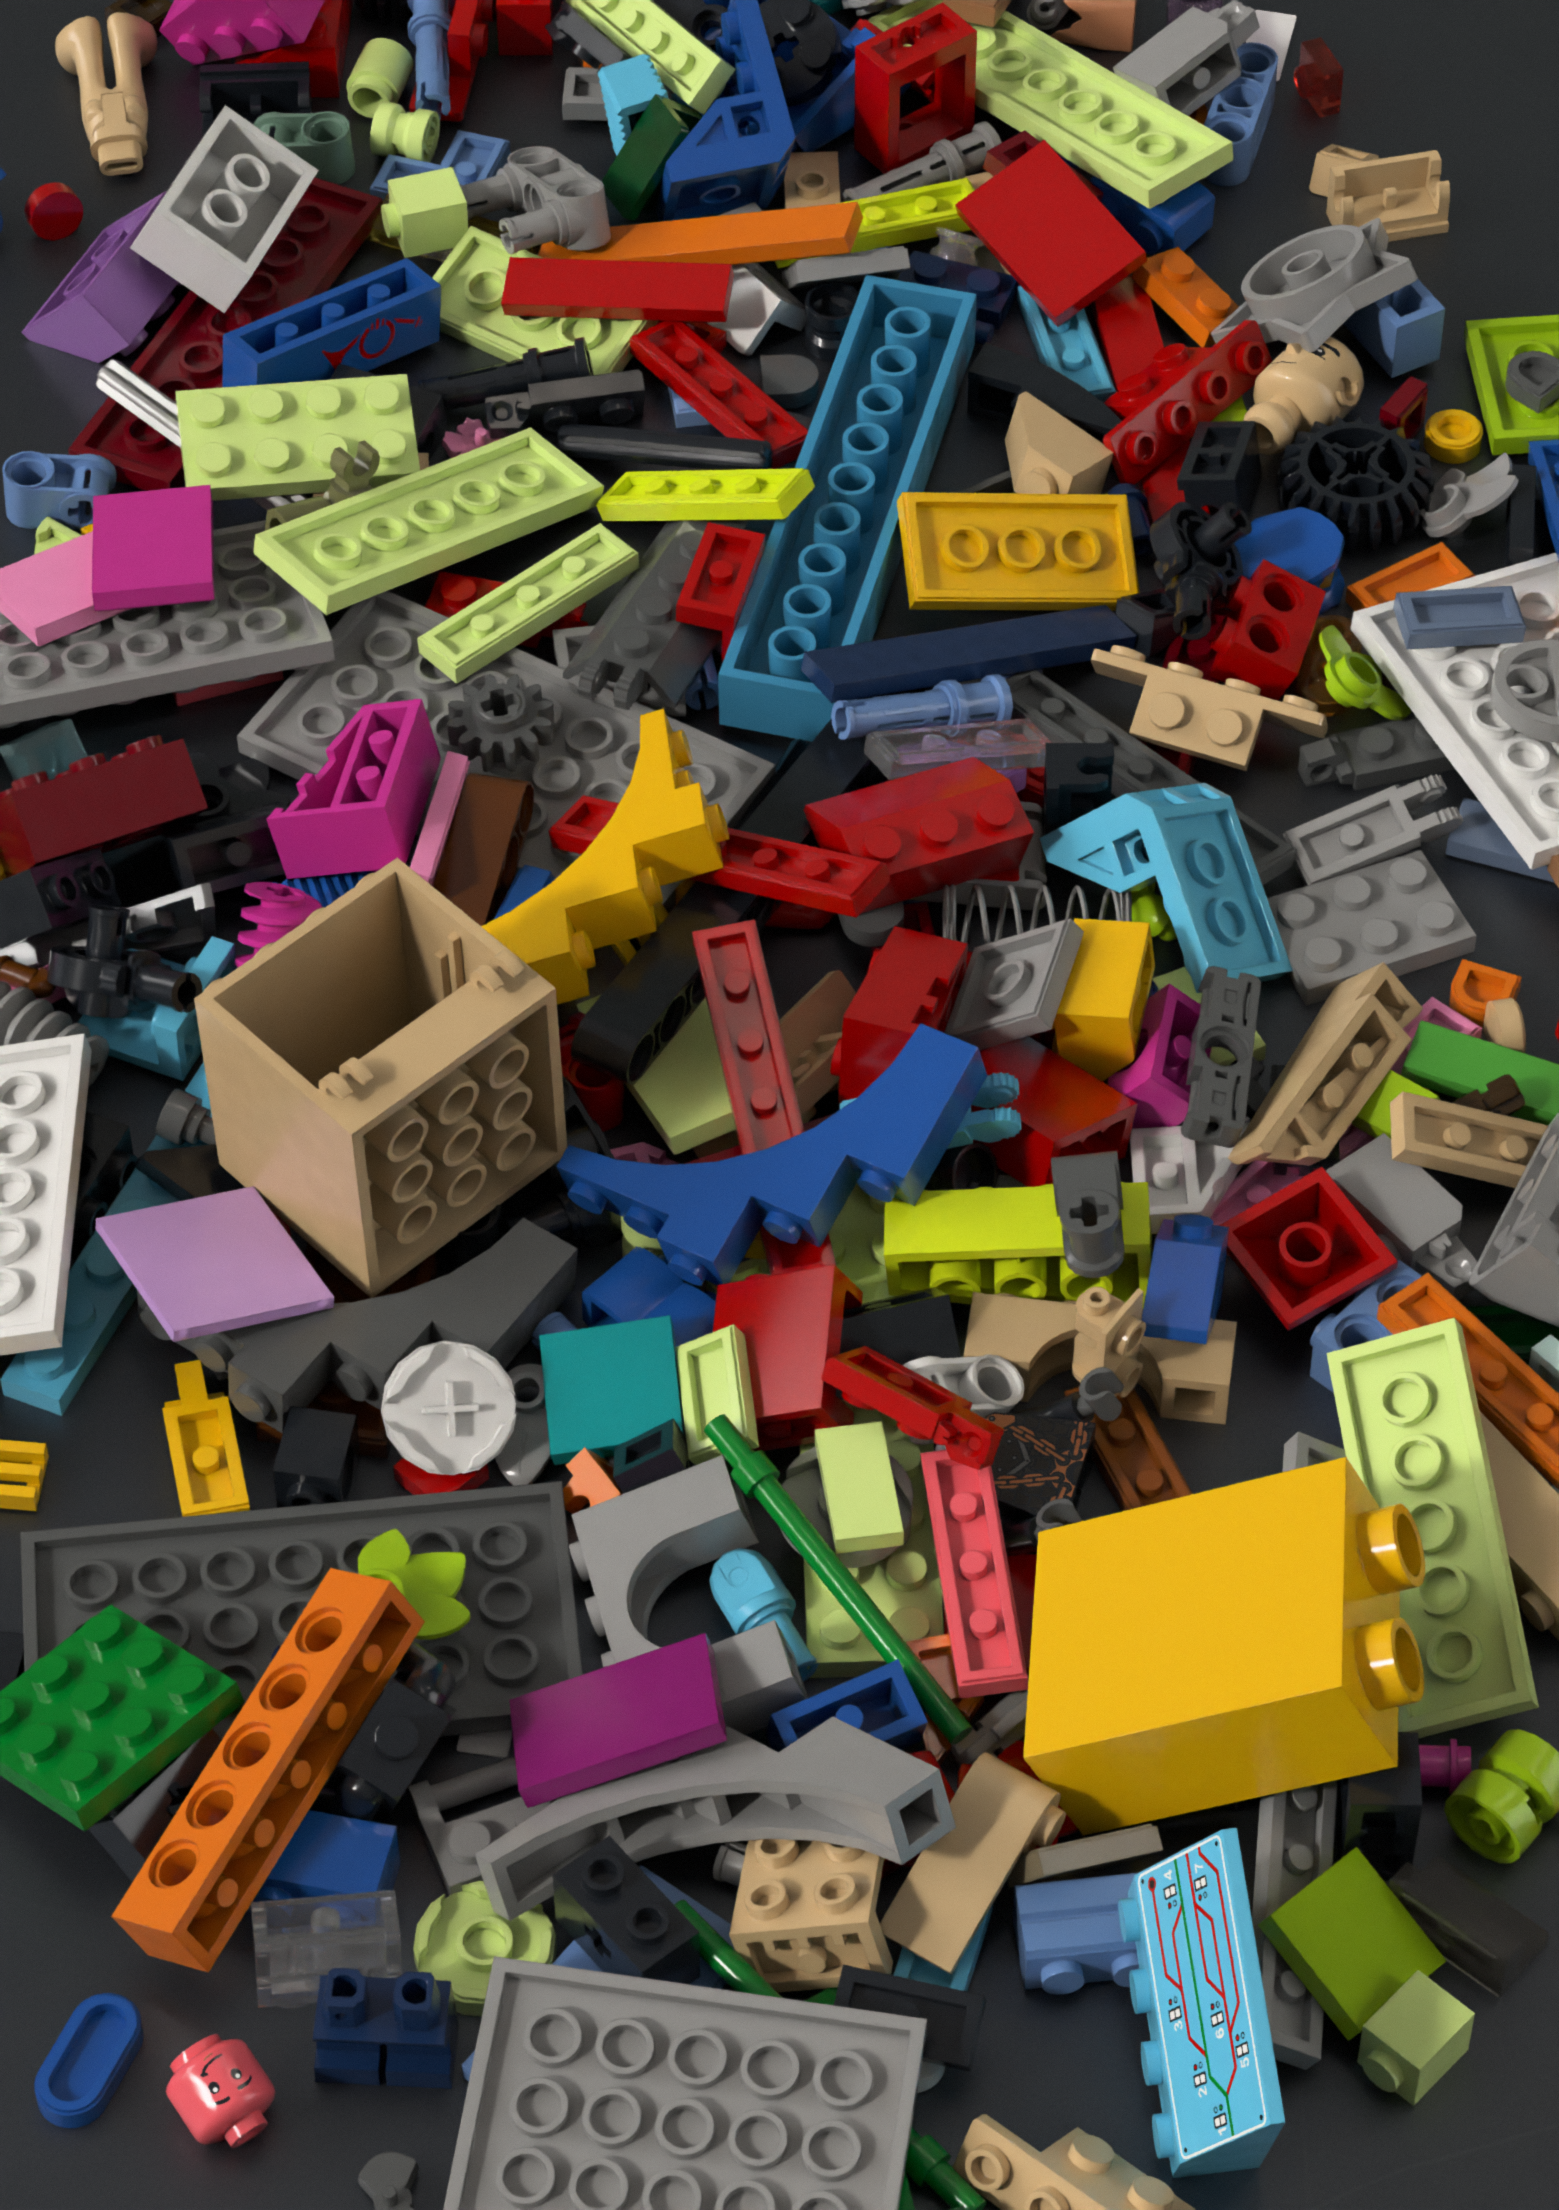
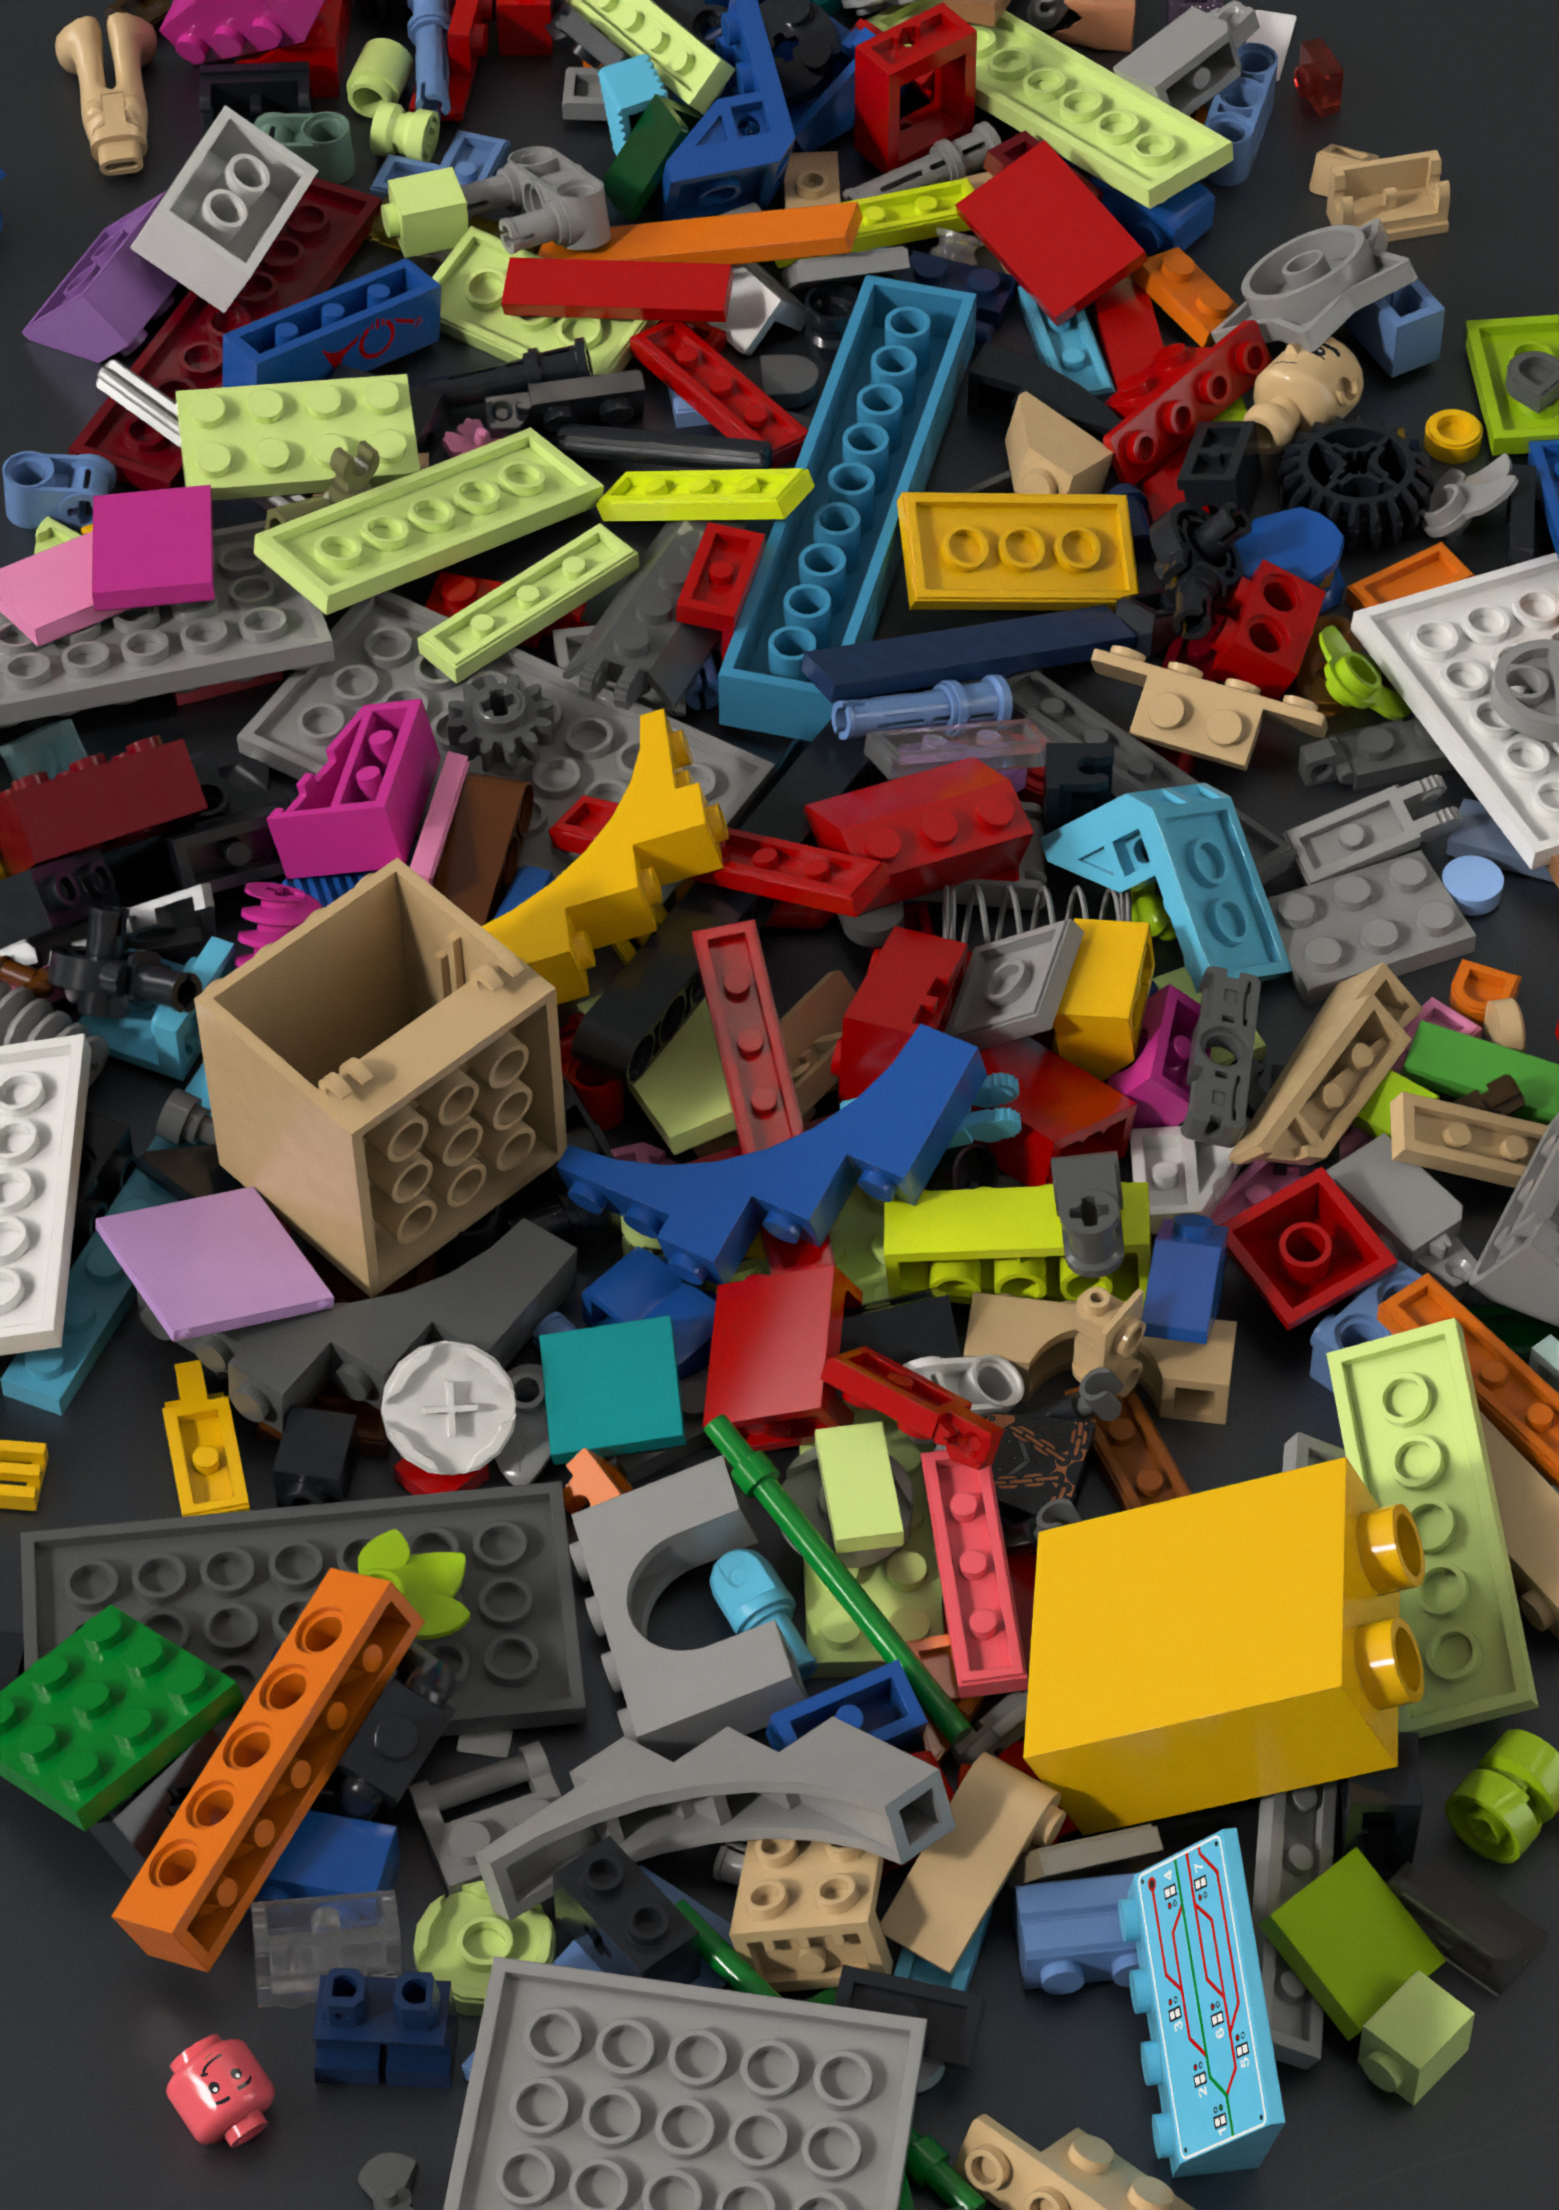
(53, 211): red tile -> none
(89, 2060): blue tile -> none
(617, 1720): magenta tile -> none
(650, 1457): black tile -> none
(714, 1383): yellowish green tile -> none
(1406, 407): dark red tile -> none
(1444, 1765): dark pink pin -> none
(1459, 617): sand blue tile -> none
(1474, 884): none -> light blue tile

